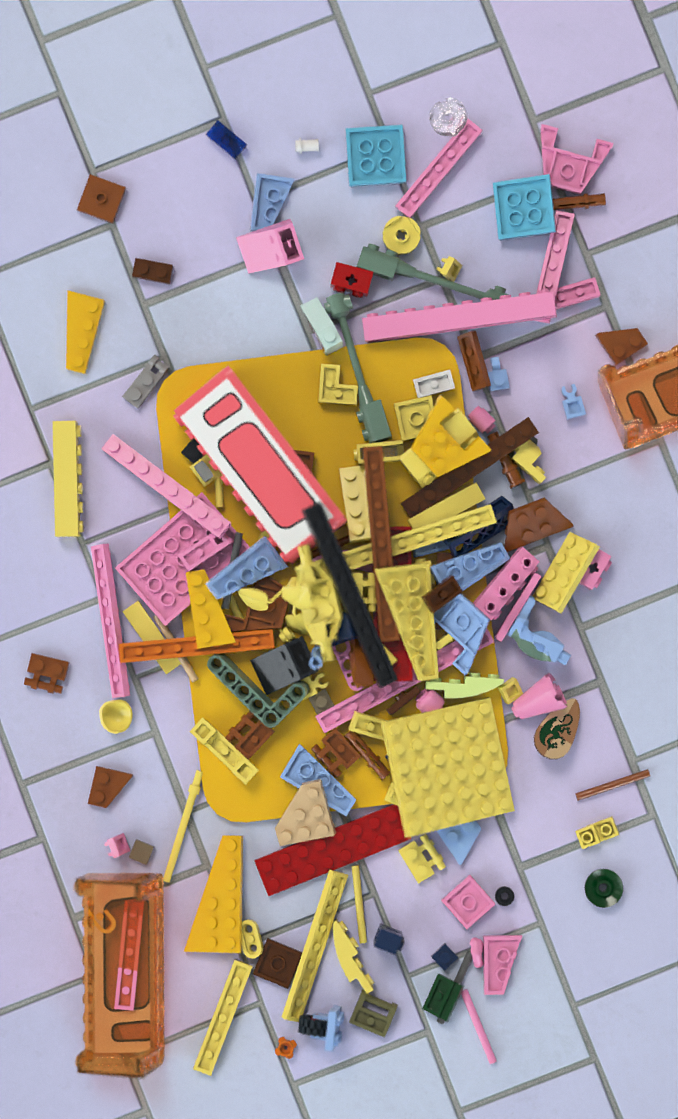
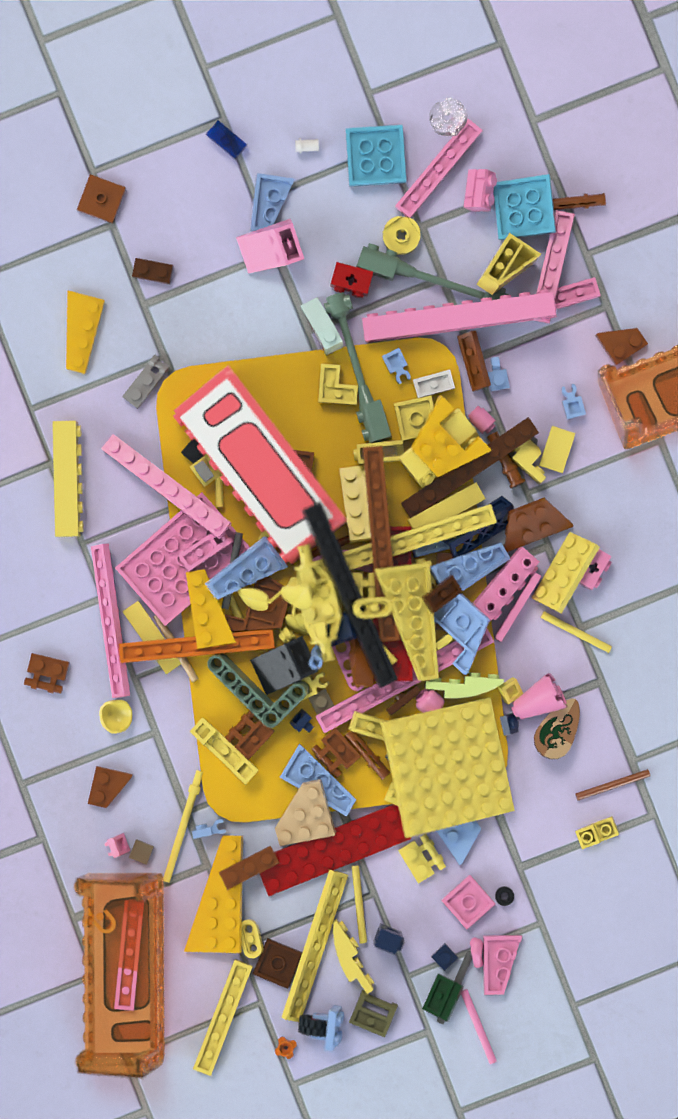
(203, 830): none -> light blue plate
(248, 867): none -> dark orange plate
(301, 721): none -> dark blue tile
(371, 607): none -> light yellow plate
(395, 363): none -> light blue plate
(450, 269): light yellow tile -> none
(480, 190): none -> bright pink brick
(508, 262): none -> light yellow wedge
(509, 724): none -> dark blue plate
(538, 644): light blue hips -> none
(557, 449): none -> light yellow piece
(568, 169): bright pink wing -> none
(576, 632): none -> light yellow bar
(610, 895): dark green dish -> none

